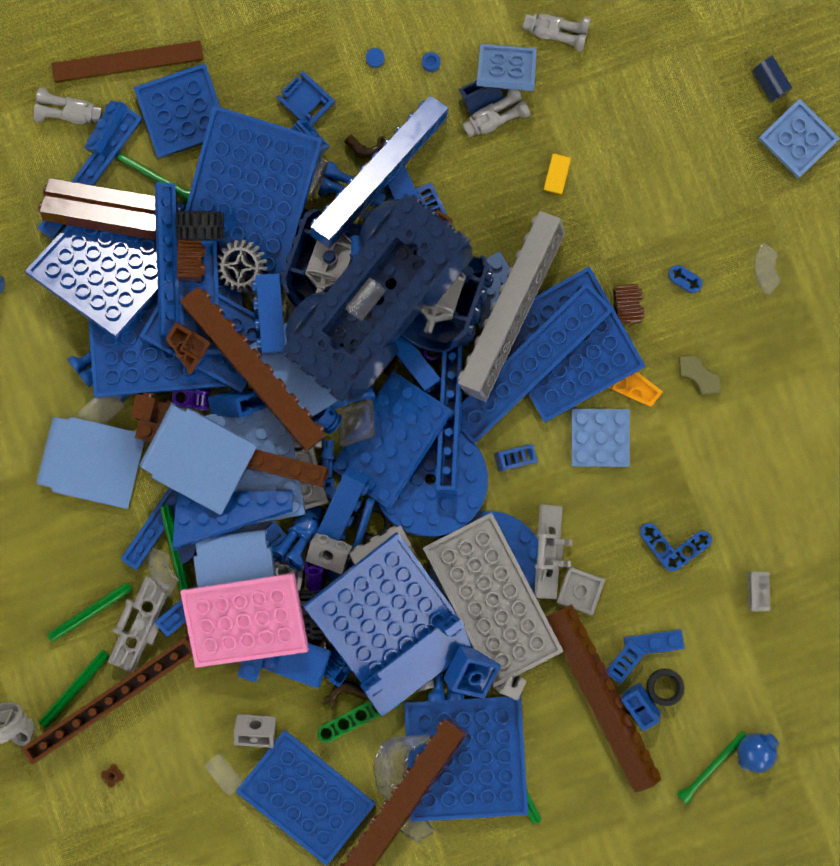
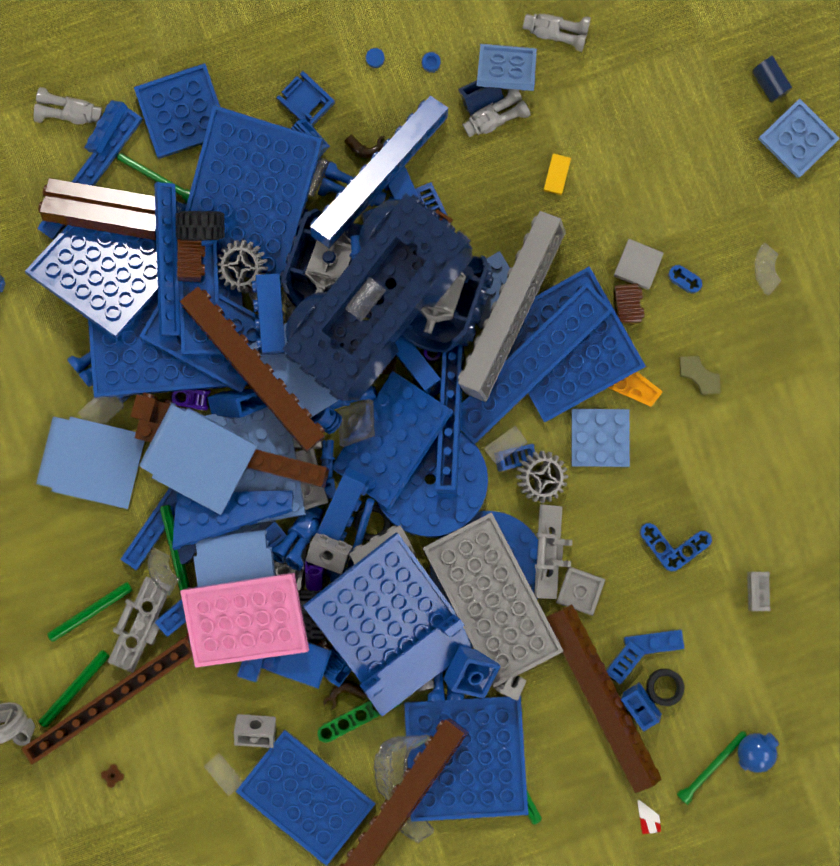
(127, 61): reddish brown tile -> none
(188, 345): reddish brown slope -> none
(505, 445): none -> clear panel
(541, 483): none -> light grey gear
(638, 264): none -> light grey slope
(649, 819): none -> white sticker

